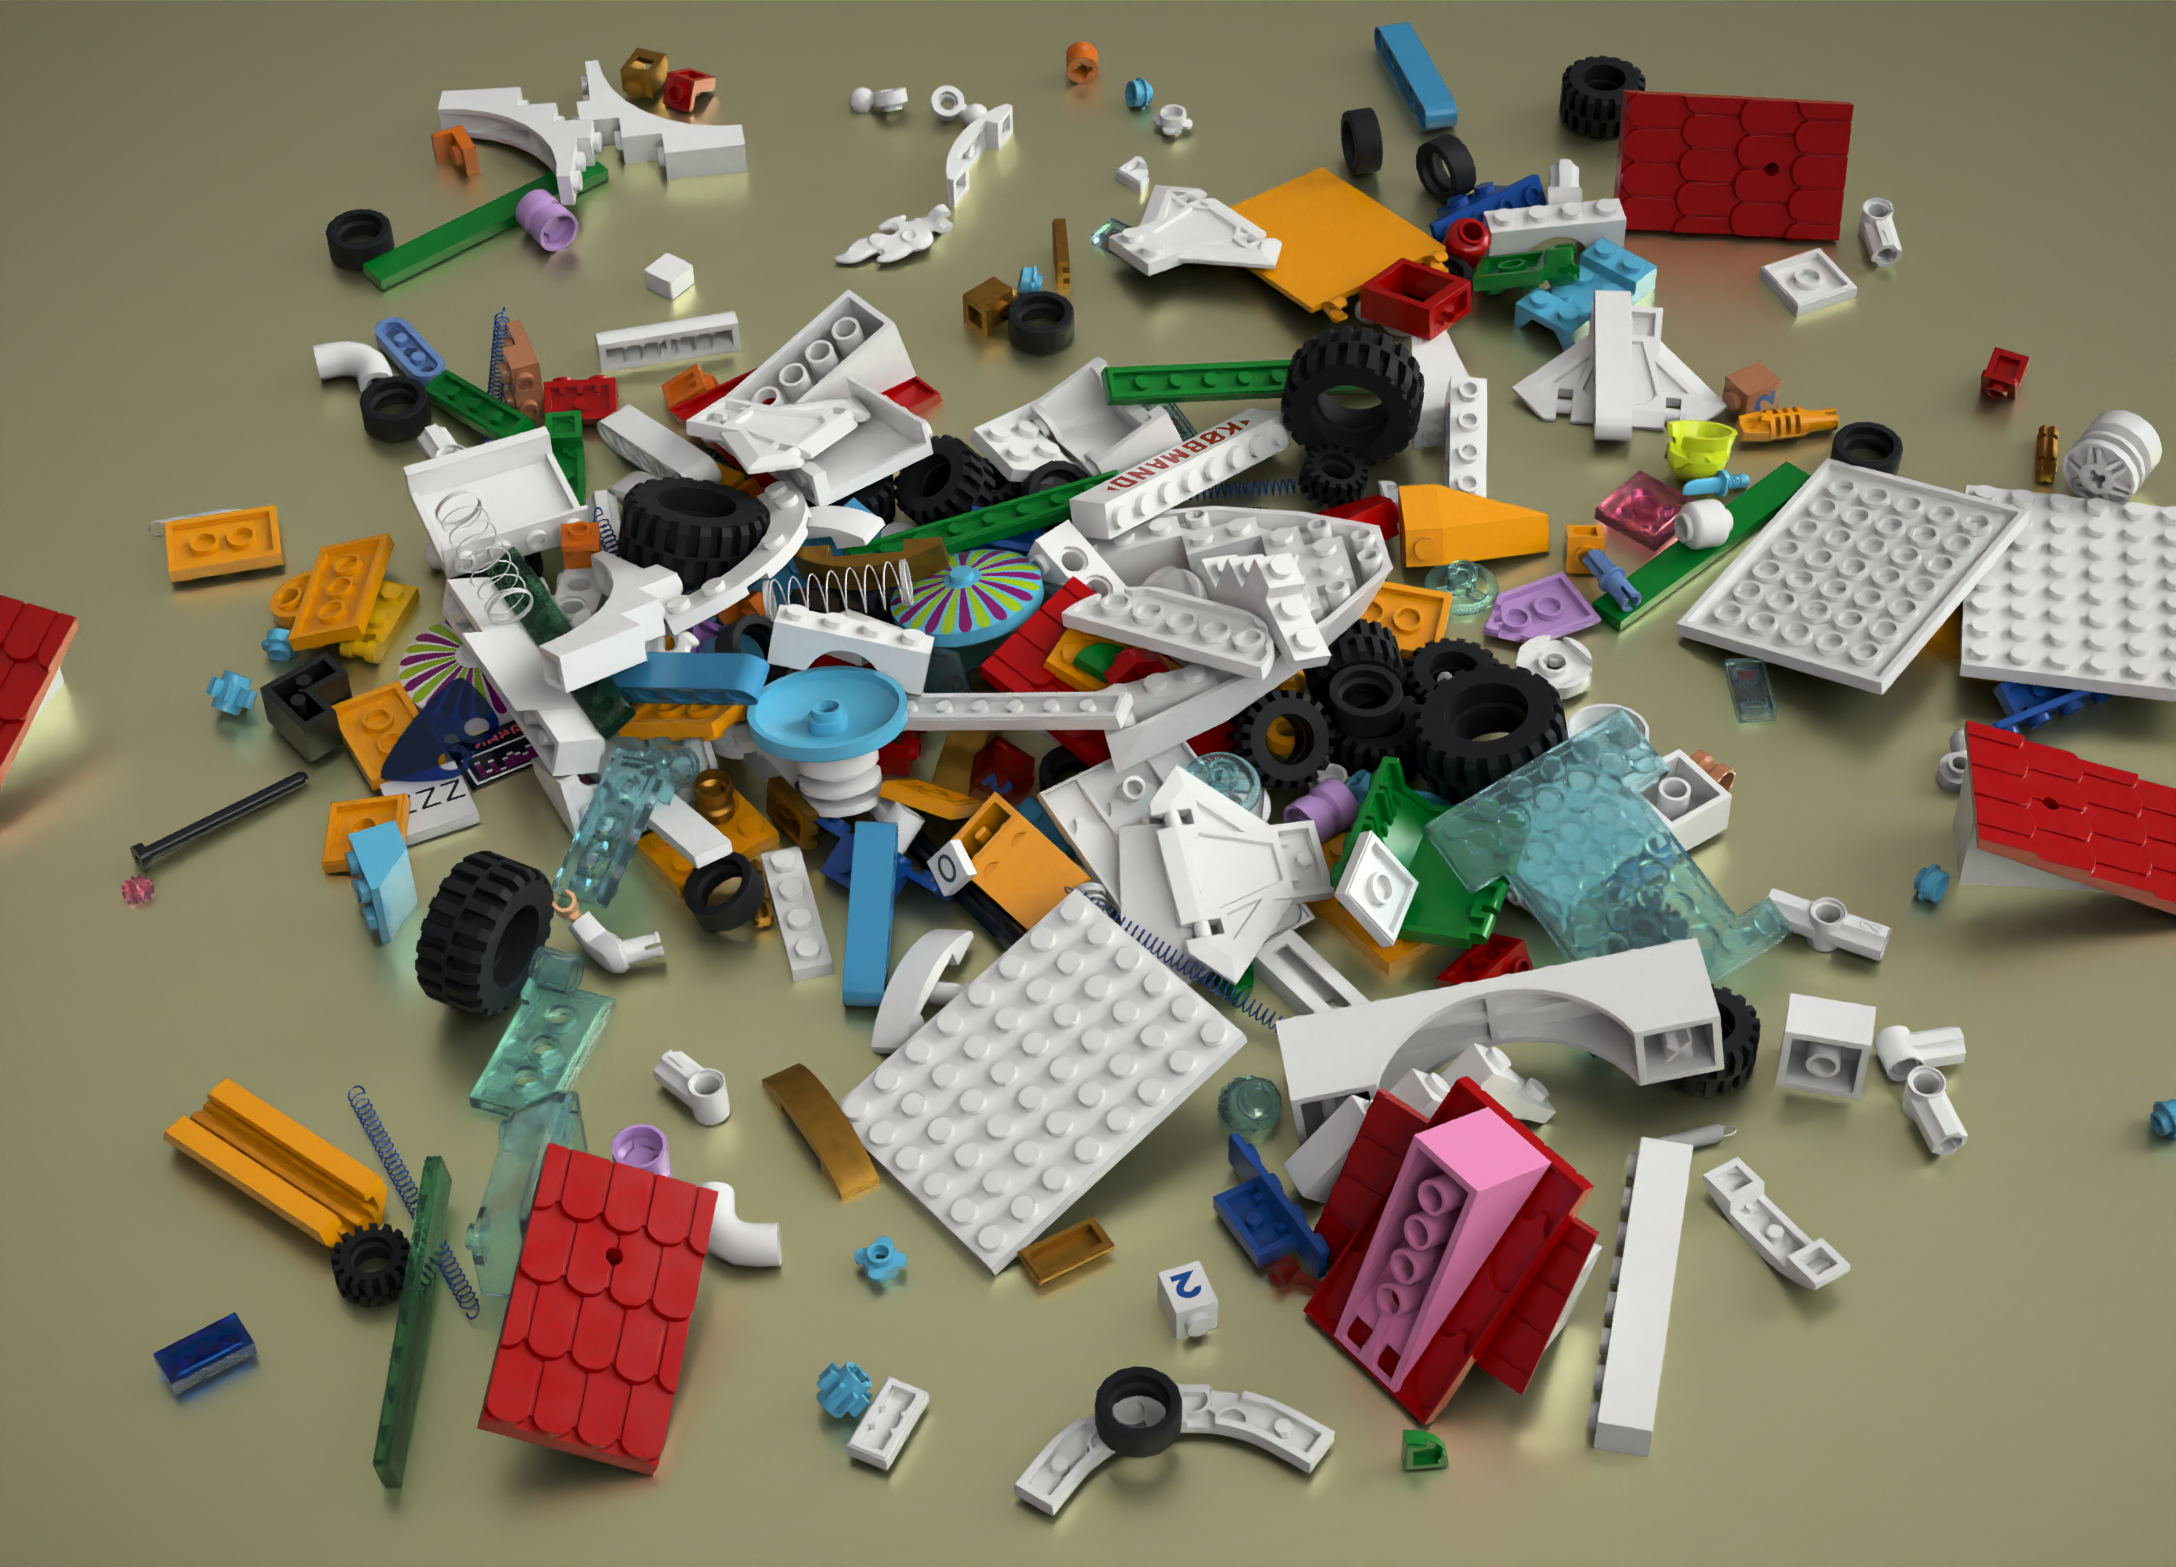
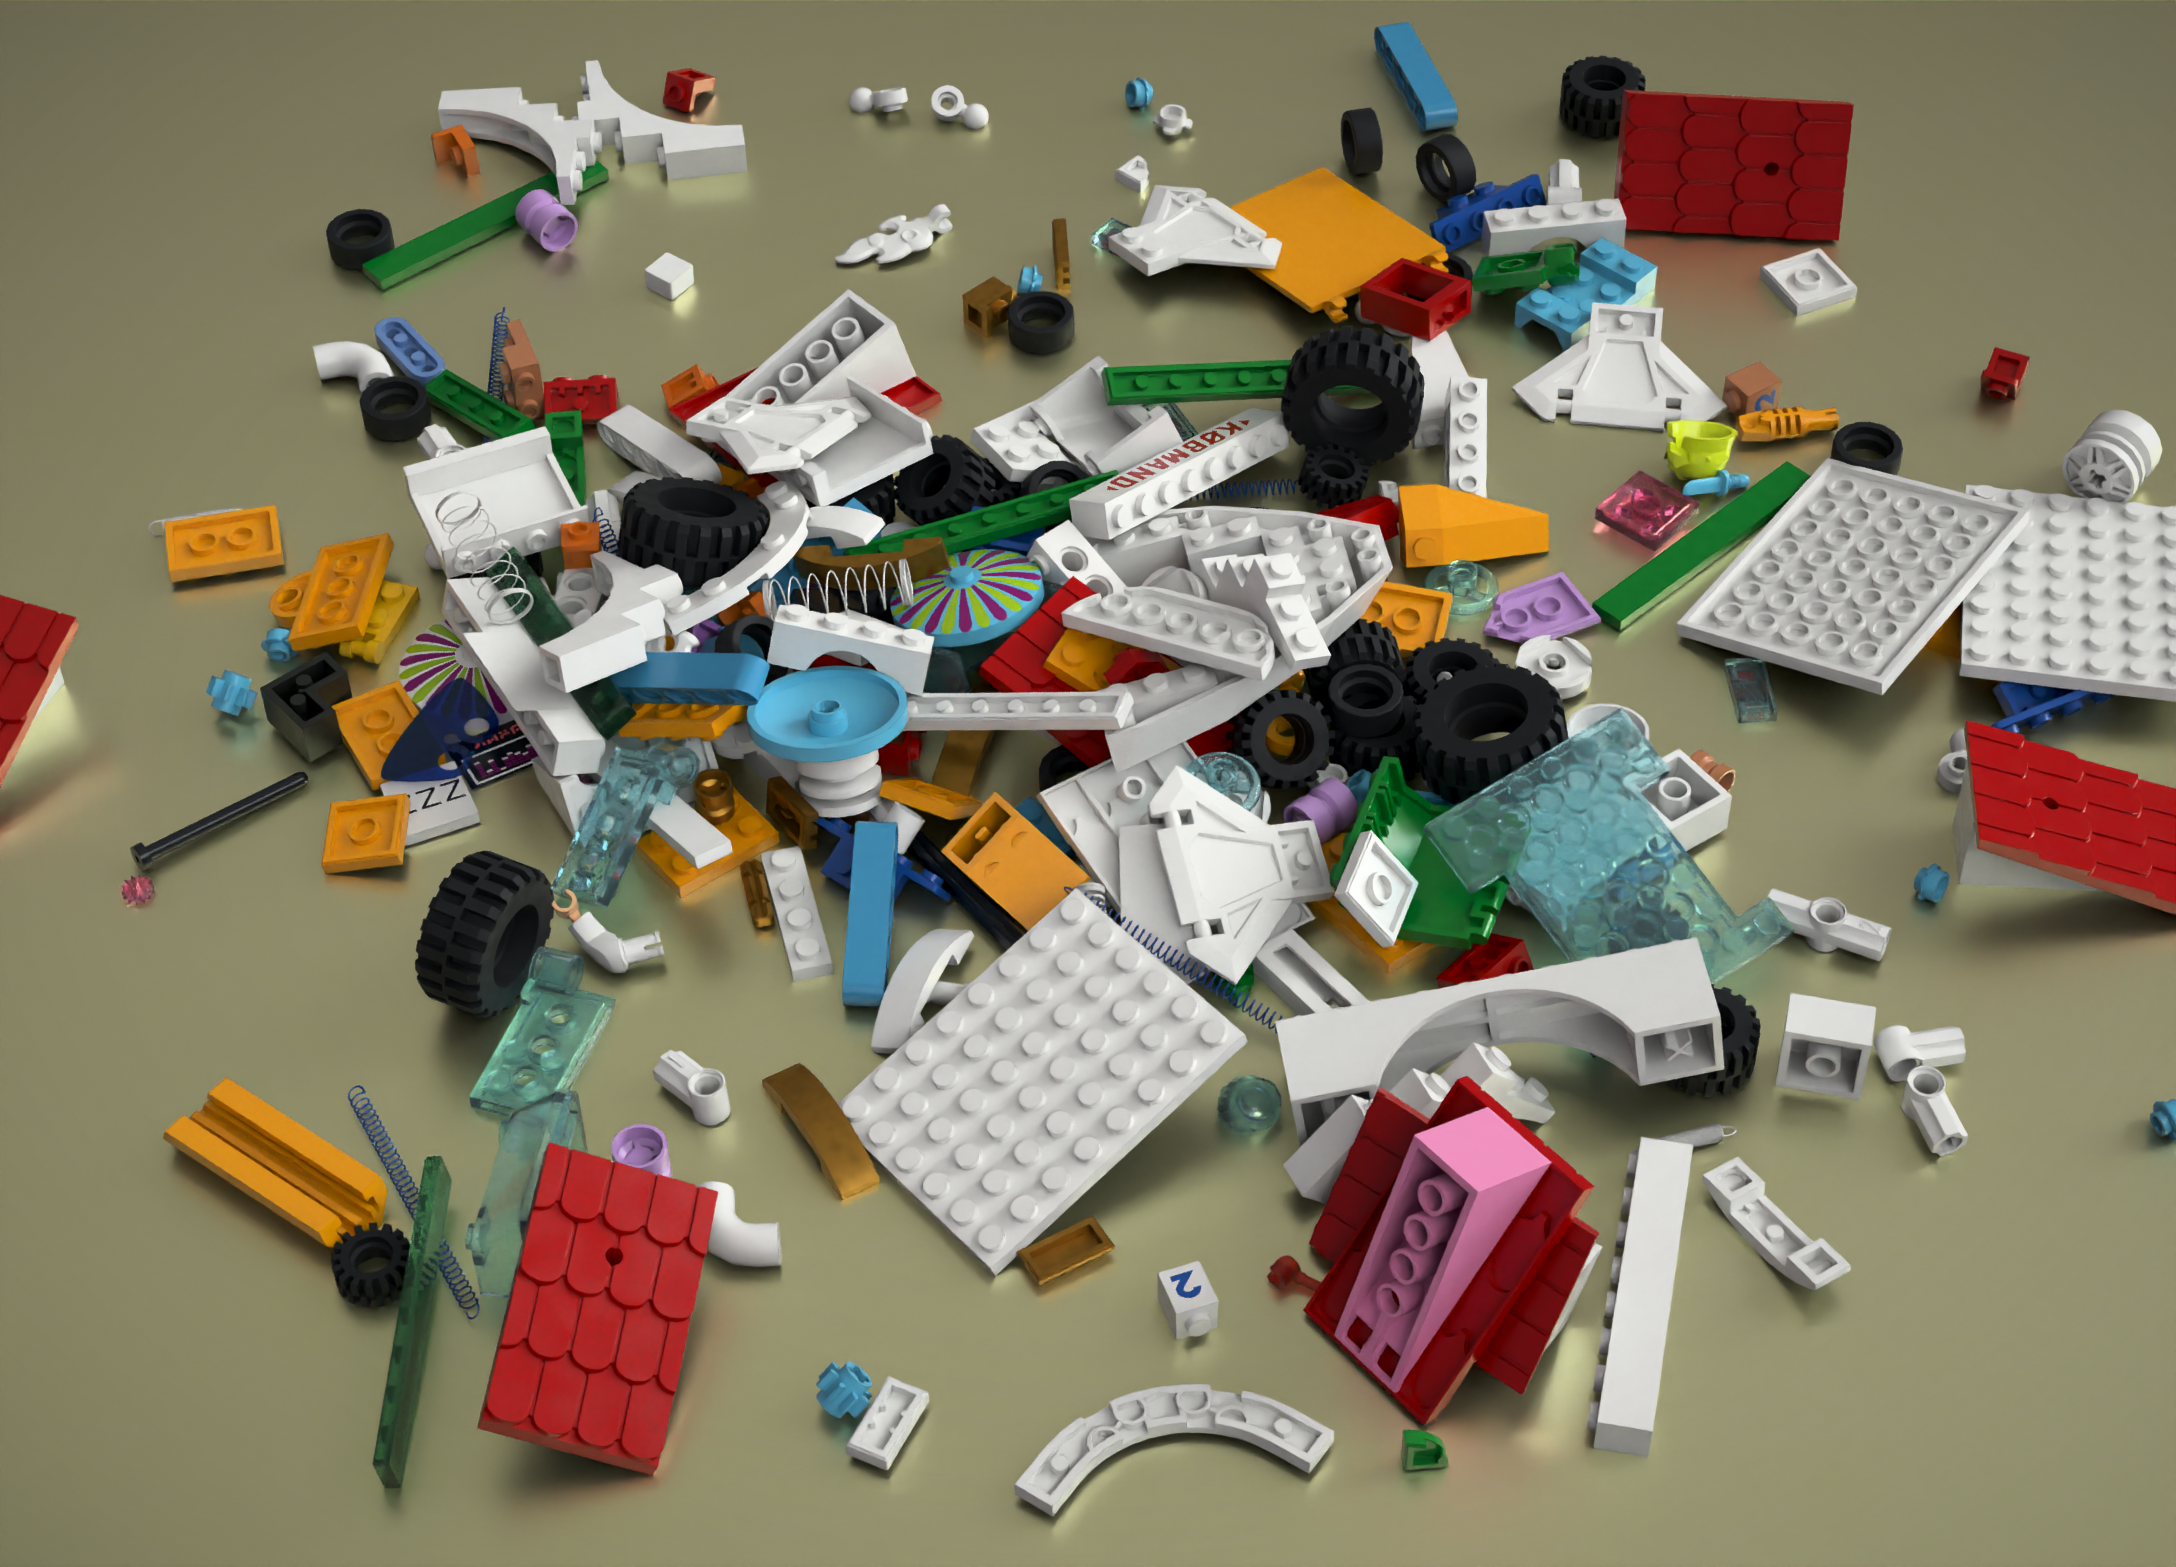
(205, 1353): clear blue plate -> none
(382, 878): medium azure slope -> none
(643, 82): pearl gold brick -> none
(667, 341): white brick -> none
(737, 908): black tyre -> none
(880, 1269): medium azure plate -> none
(951, 867): white tile -> none
(985, 132): white slope -> none
(1003, 770): clear red brick -> none
(1088, 57): orange wheel -> none
(1097, 659): green tile -> none
(1138, 1441): black tyre -> none
(1264, 1216): blue bracket -> none
(1467, 240): red head -> none
(1579, 541): light orange bracket -> none
(1612, 365): white beam -> none
(1612, 579): medium blue axle -> none
(1703, 524): white head -> none
(1879, 232): white piece -> none
(2047, 453): pearl gold axle -> none

